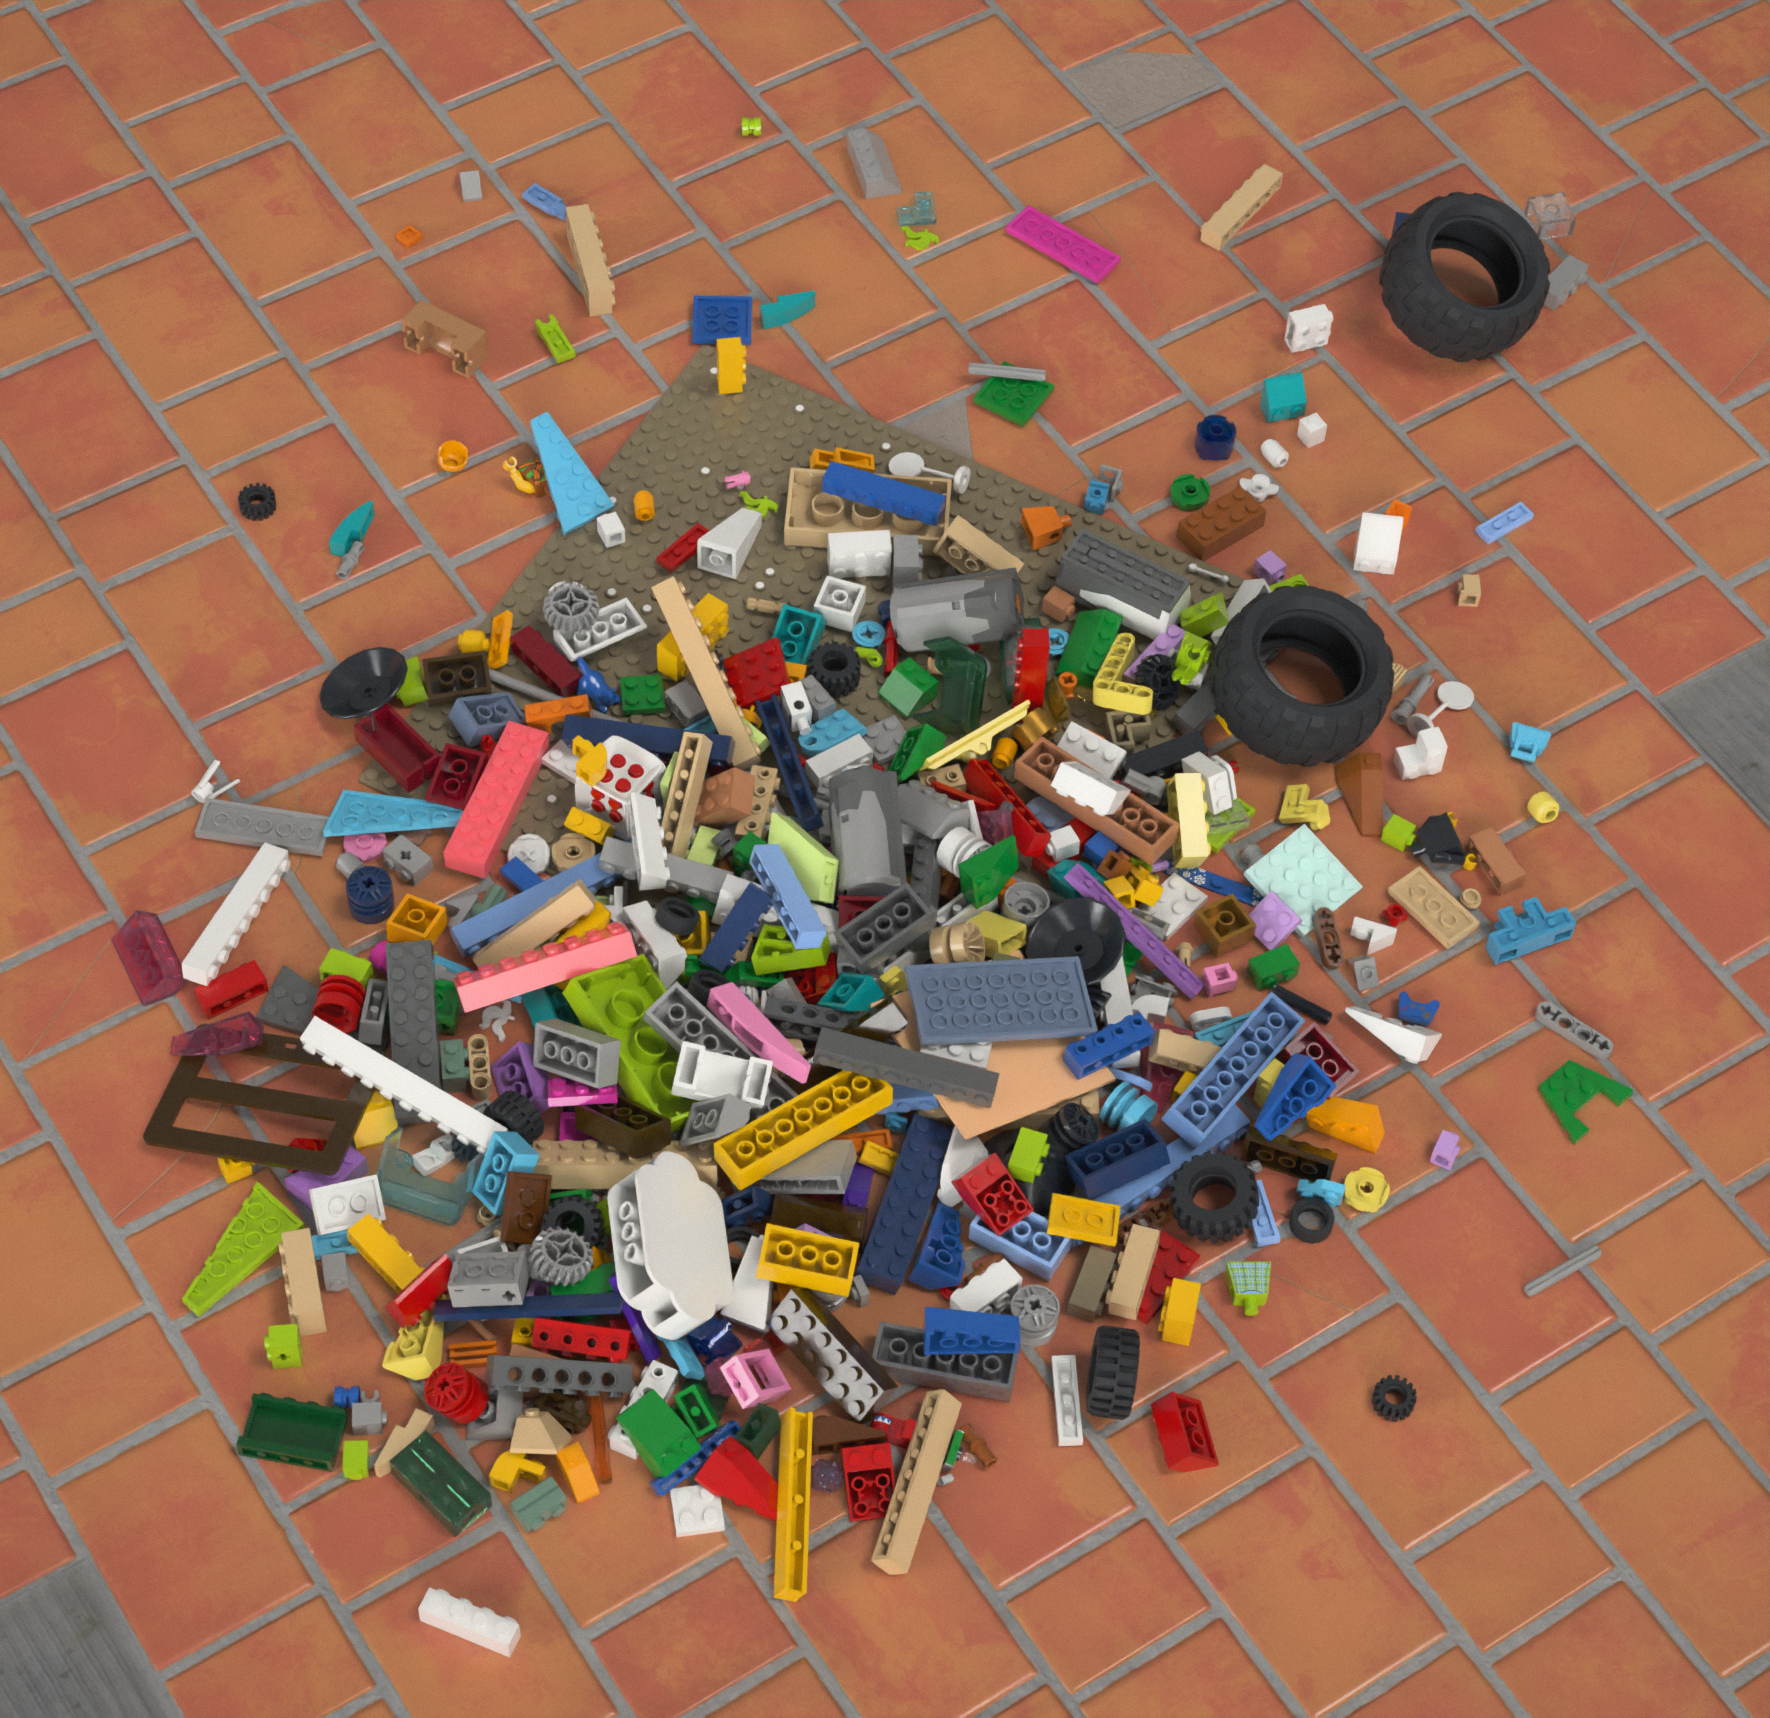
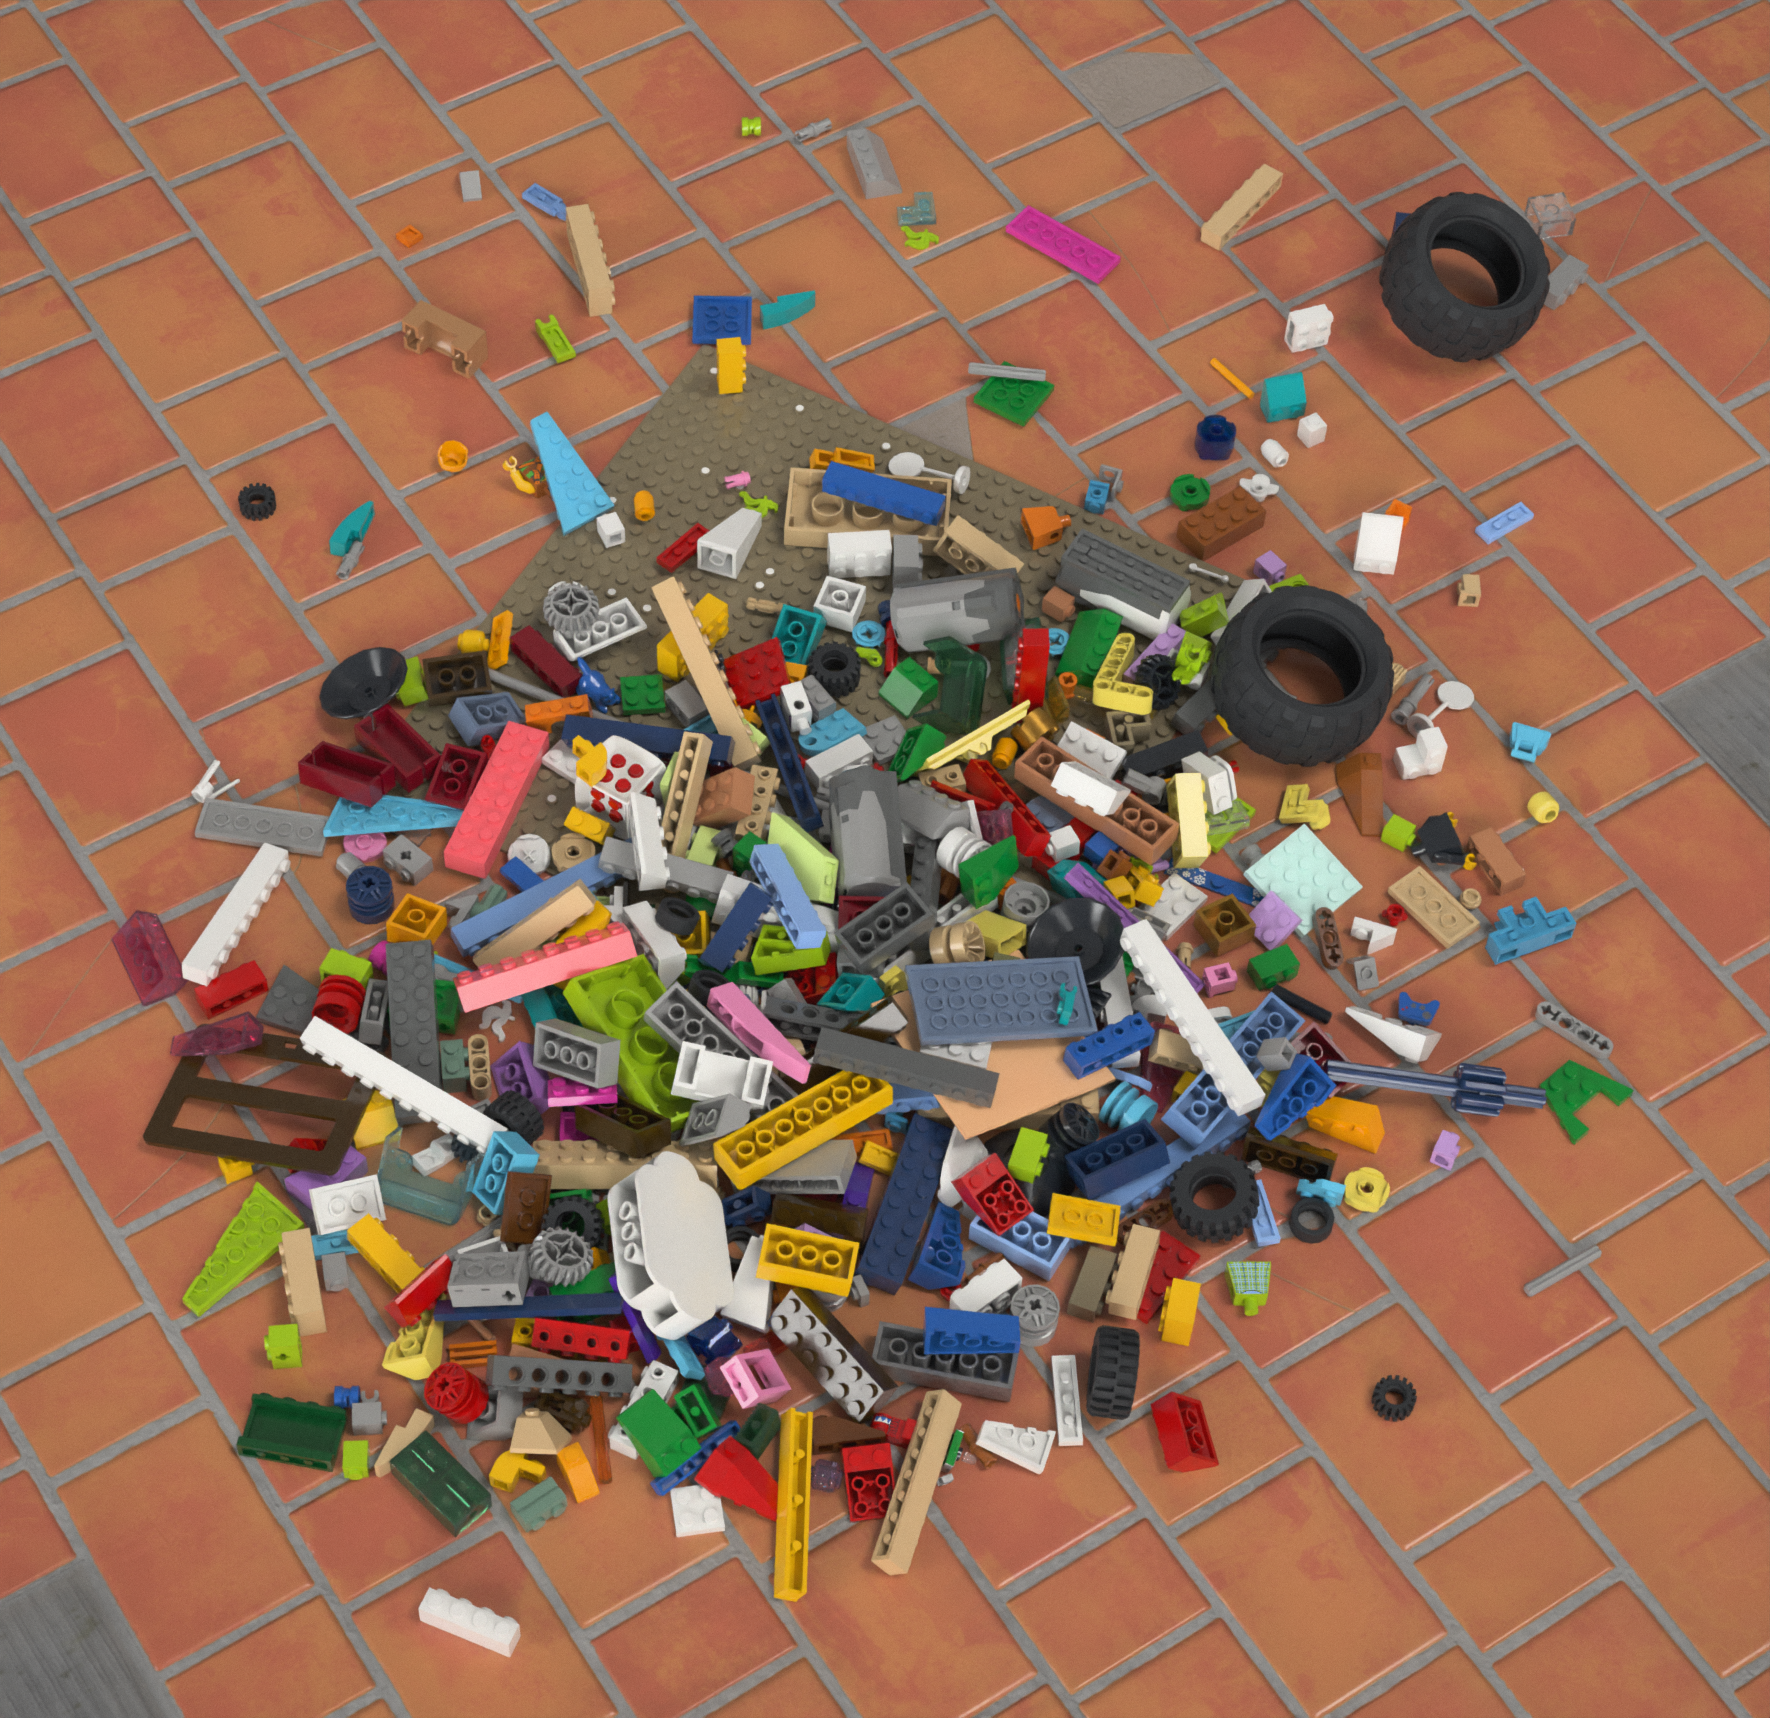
(346, 774): none -> dark red piece
(813, 130): none -> light grey pin
(1020, 1445): none -> white wing
(1066, 1006): none -> teal plate
(1192, 1018): none -> white brick
(1232, 378): none -> light orange bar
(1276, 1054): none -> light grey brick
(1472, 1087): none -> dark blue axle

